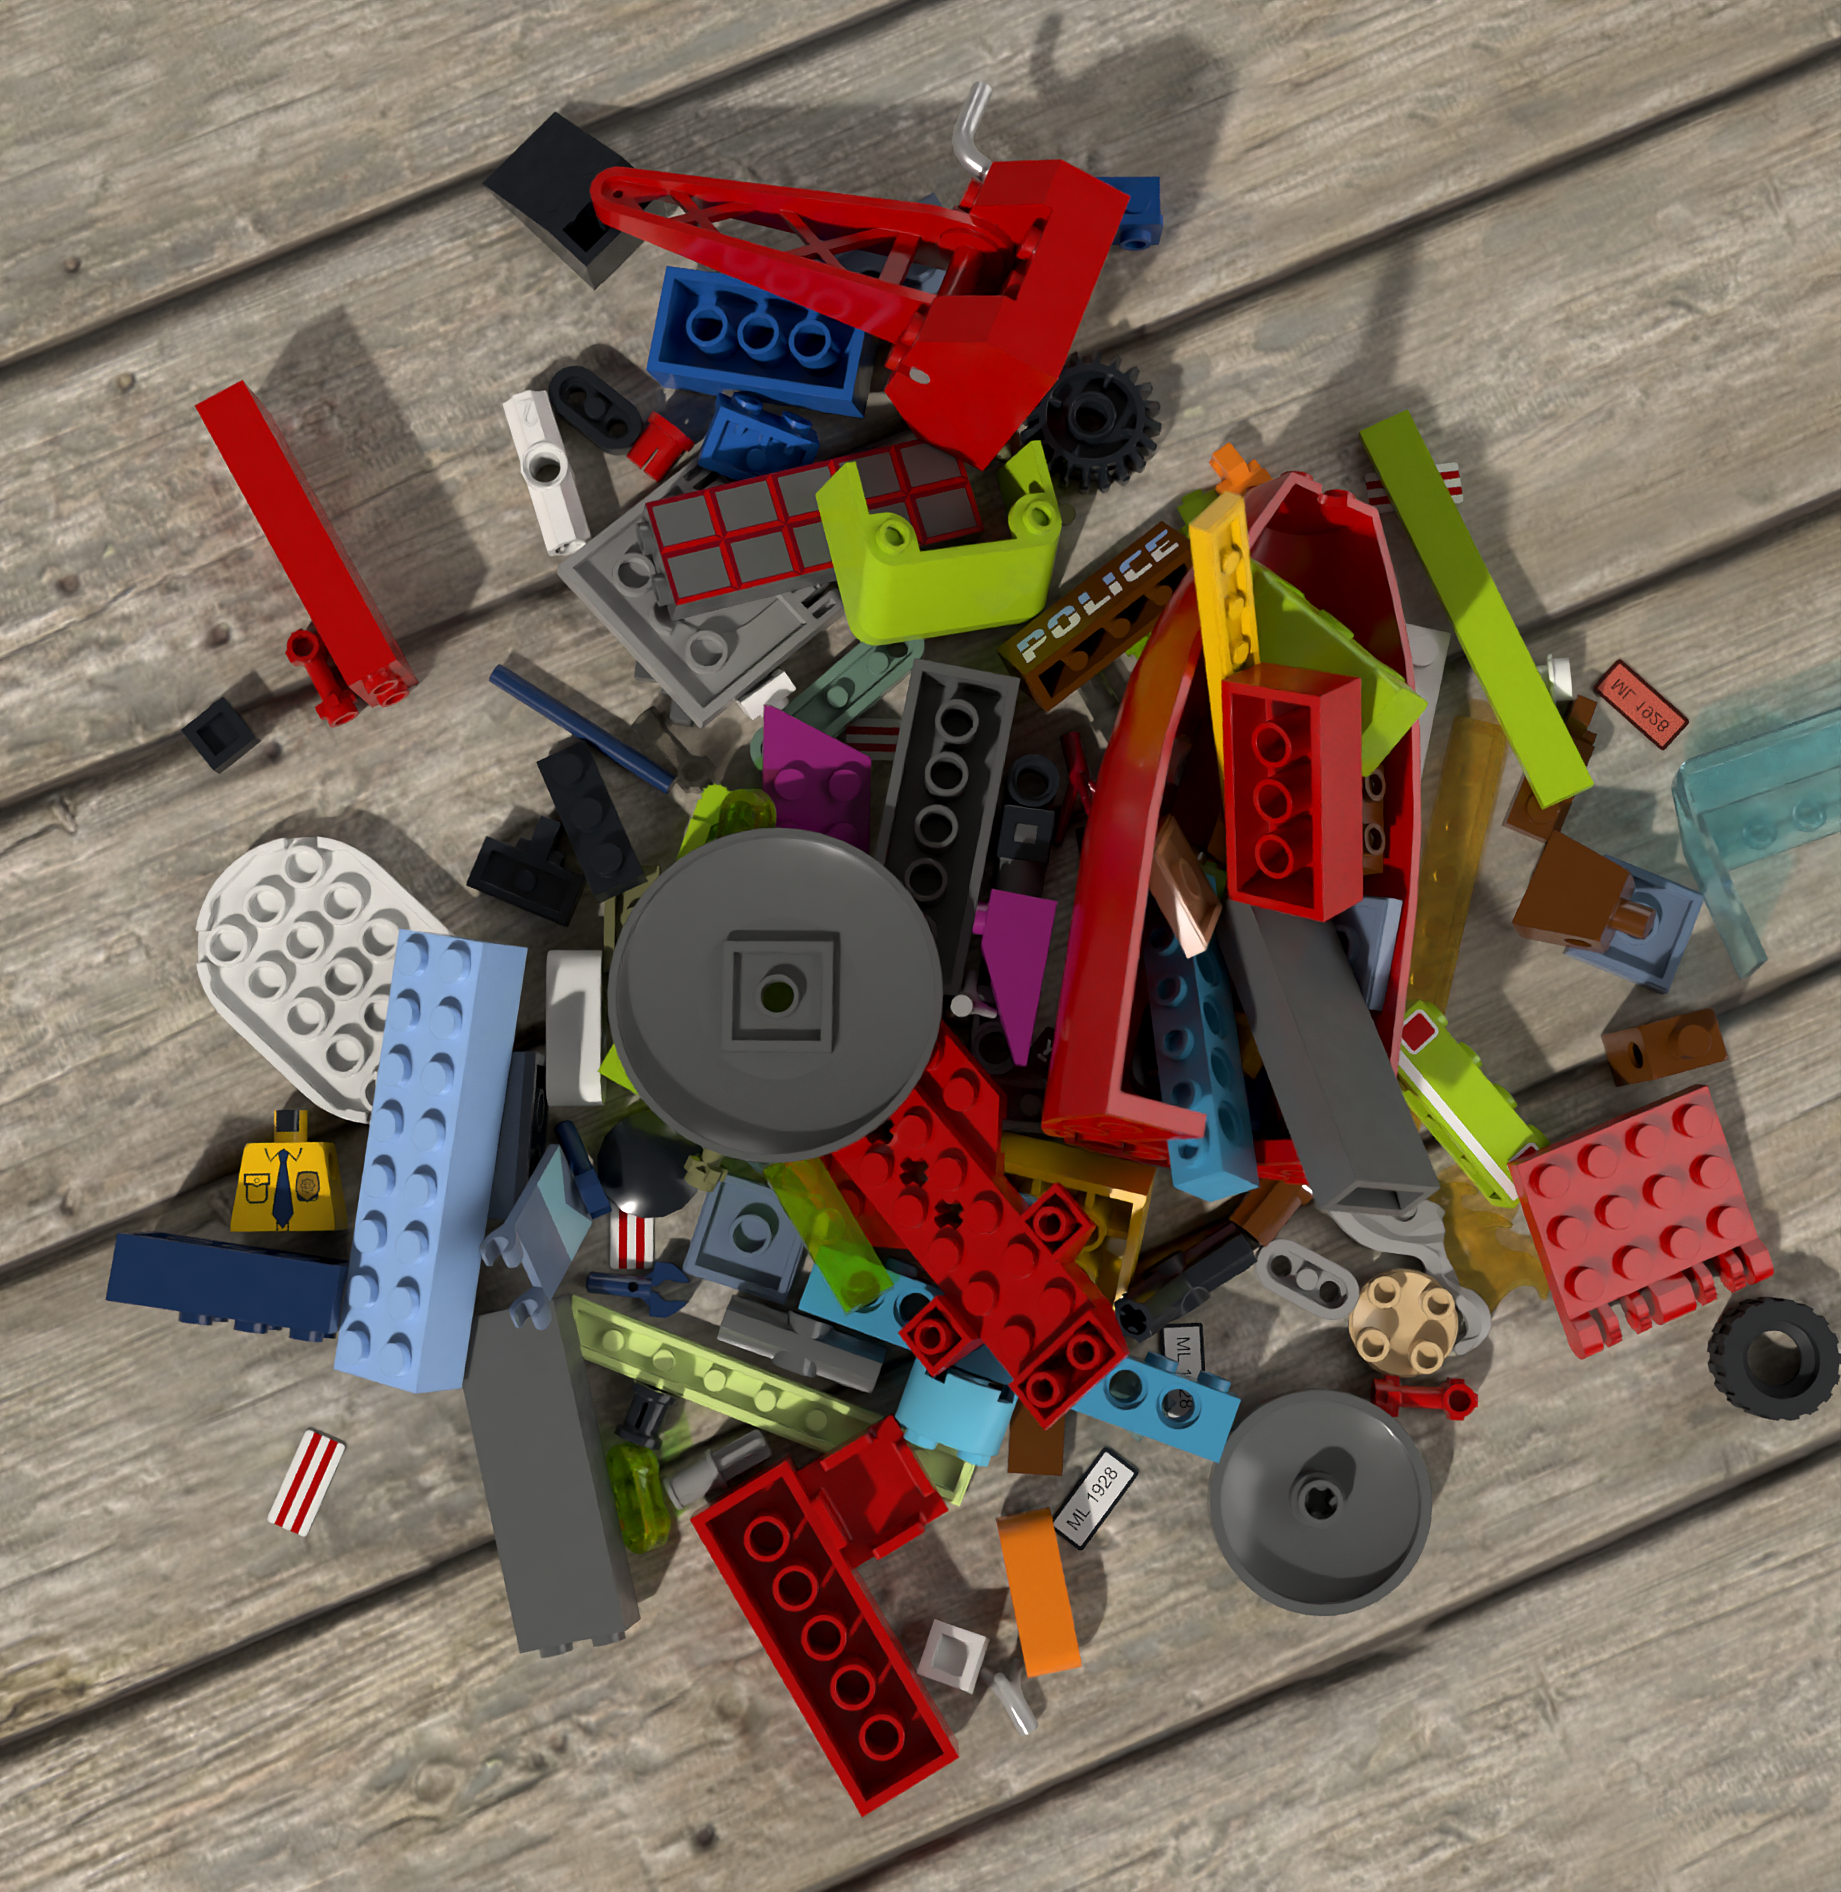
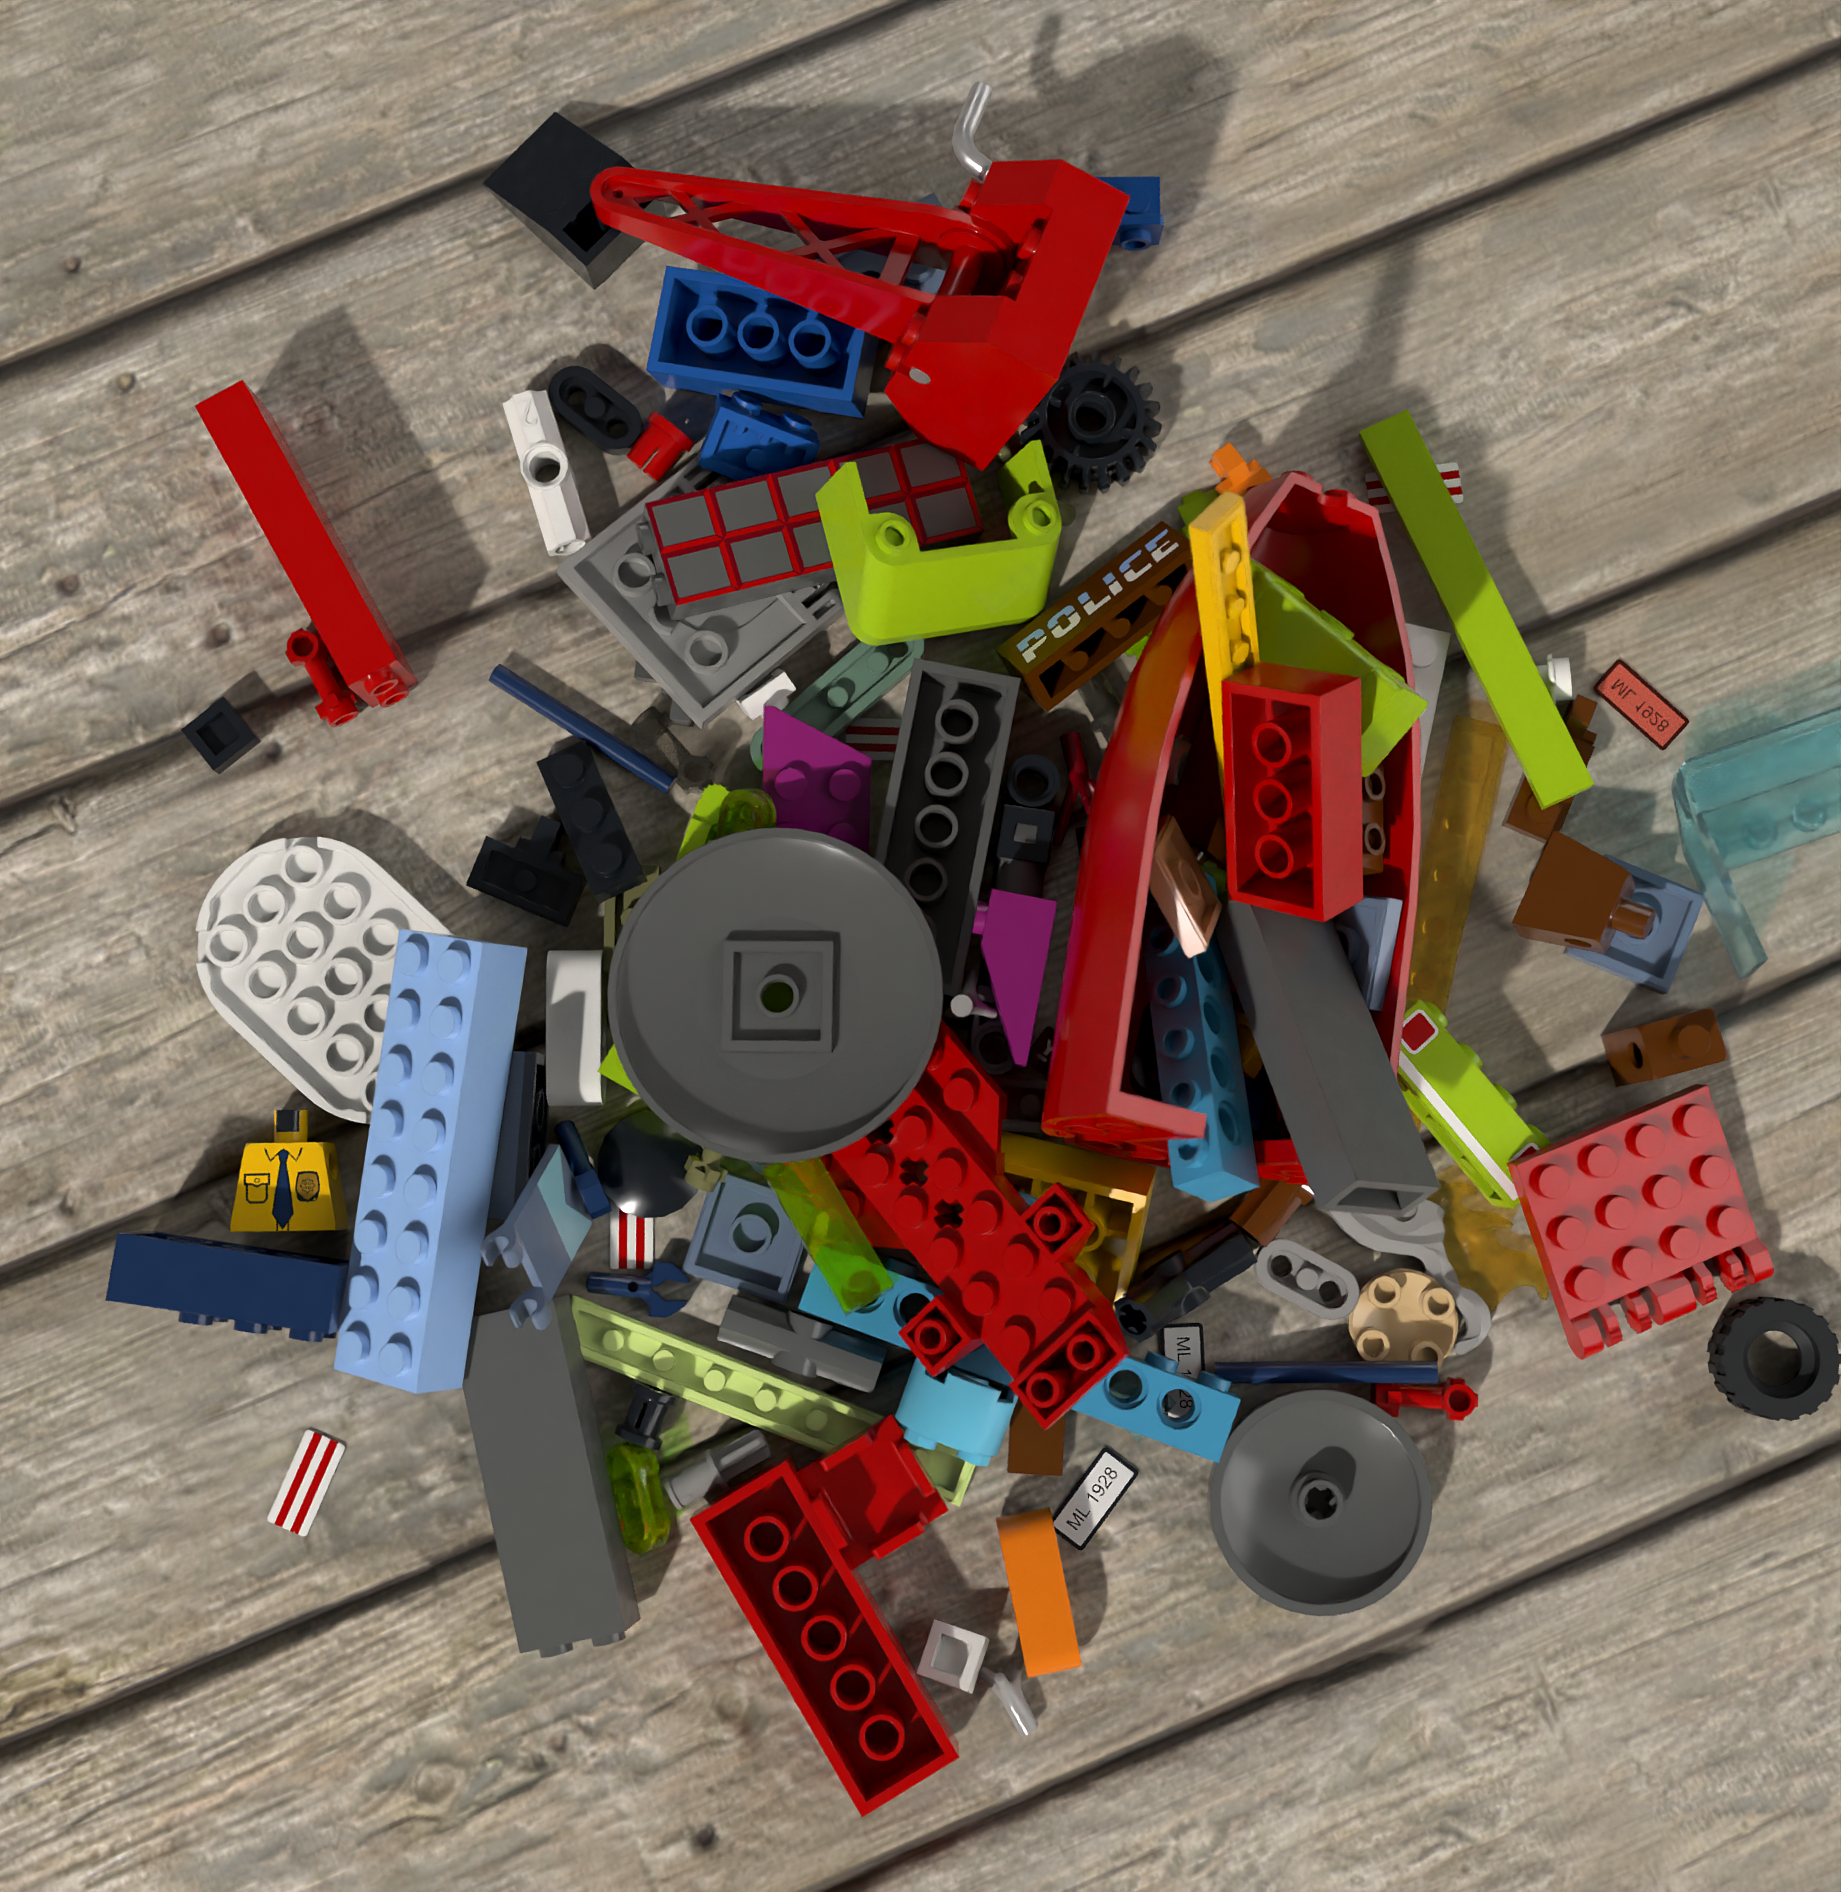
(1328, 1372): none -> dark blue bar

